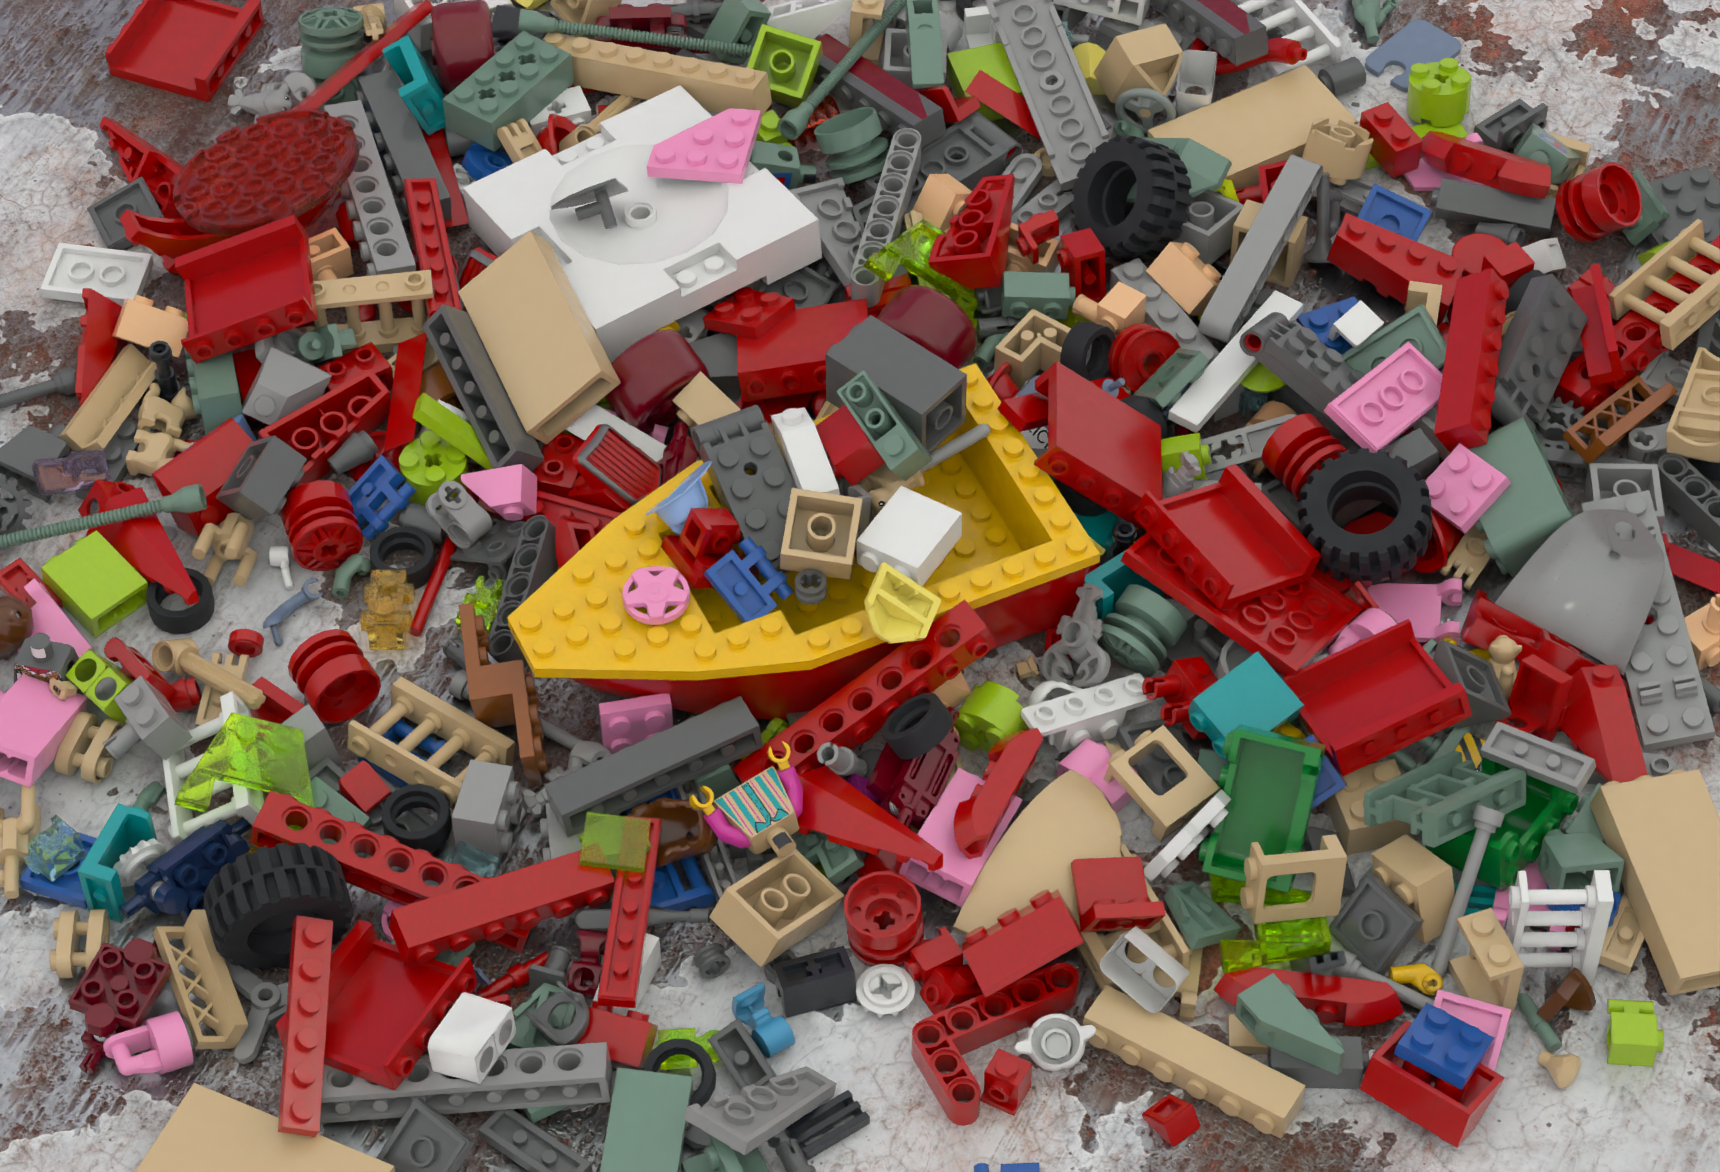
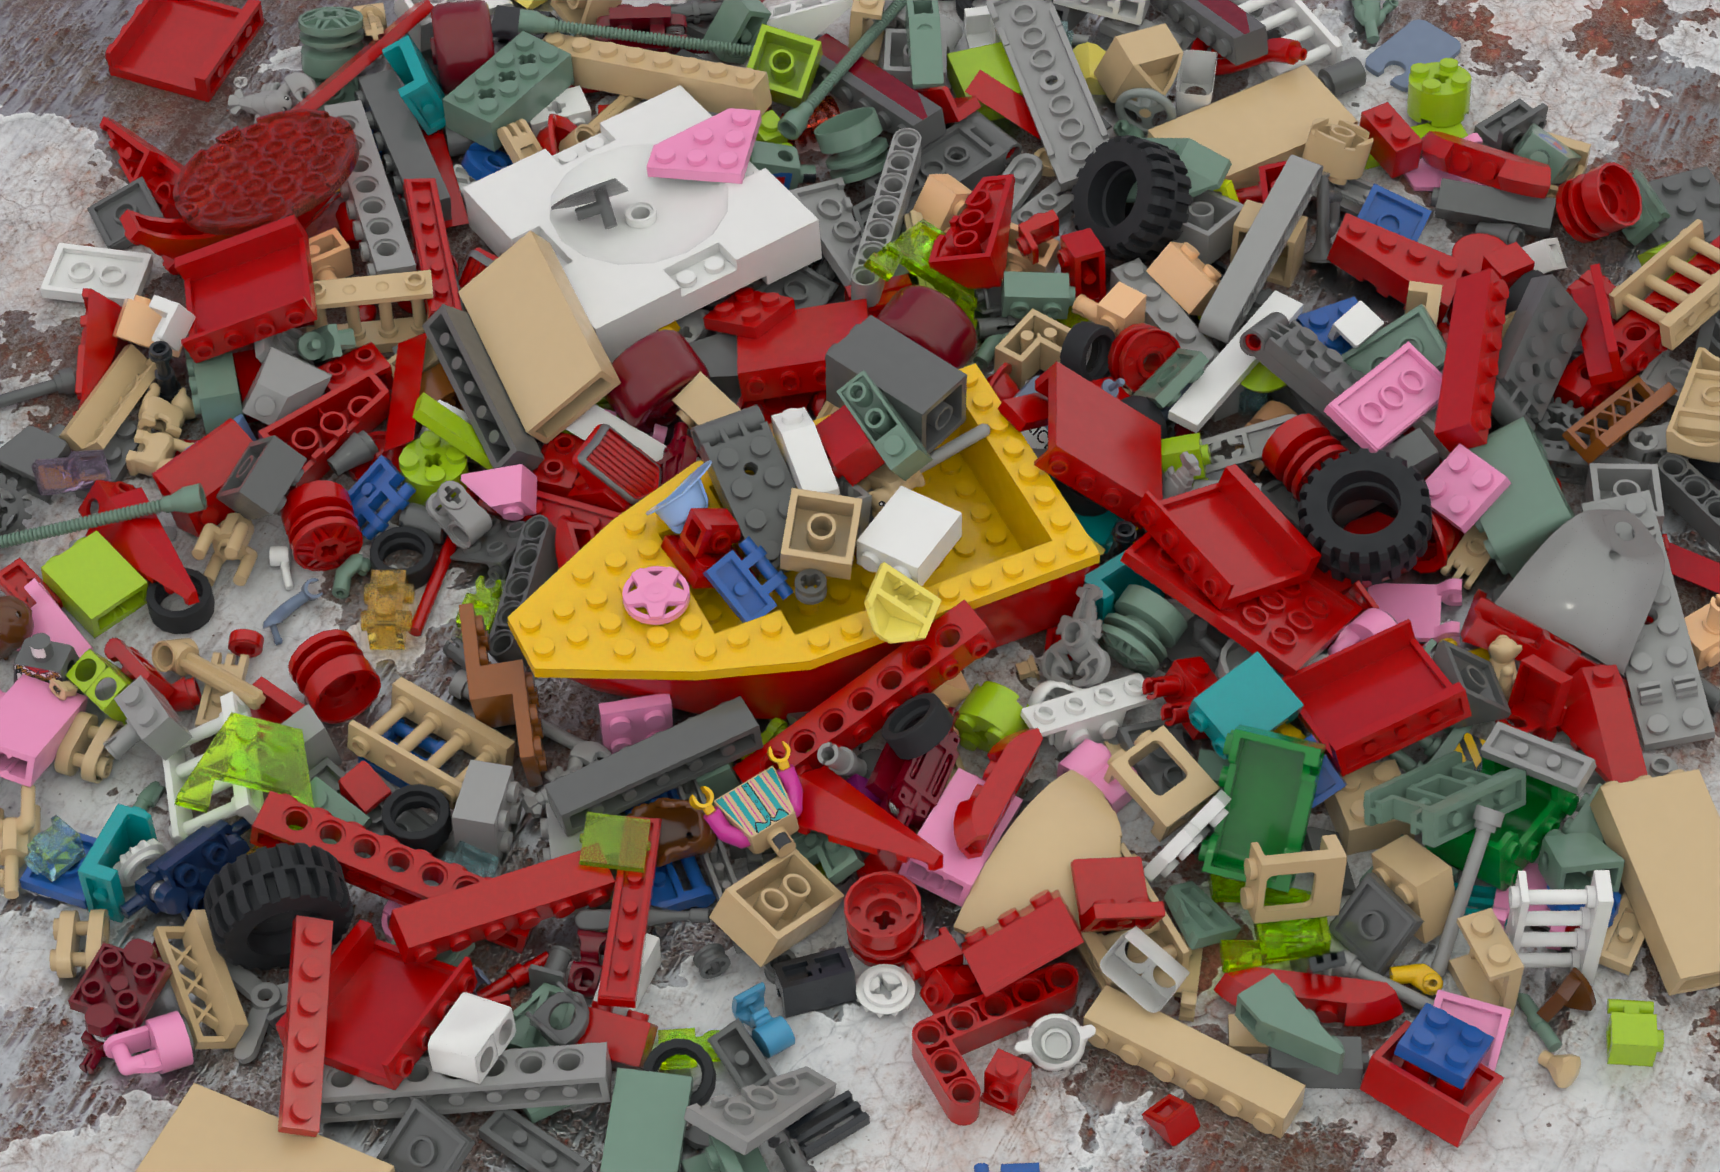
(174, 323): none -> white panel

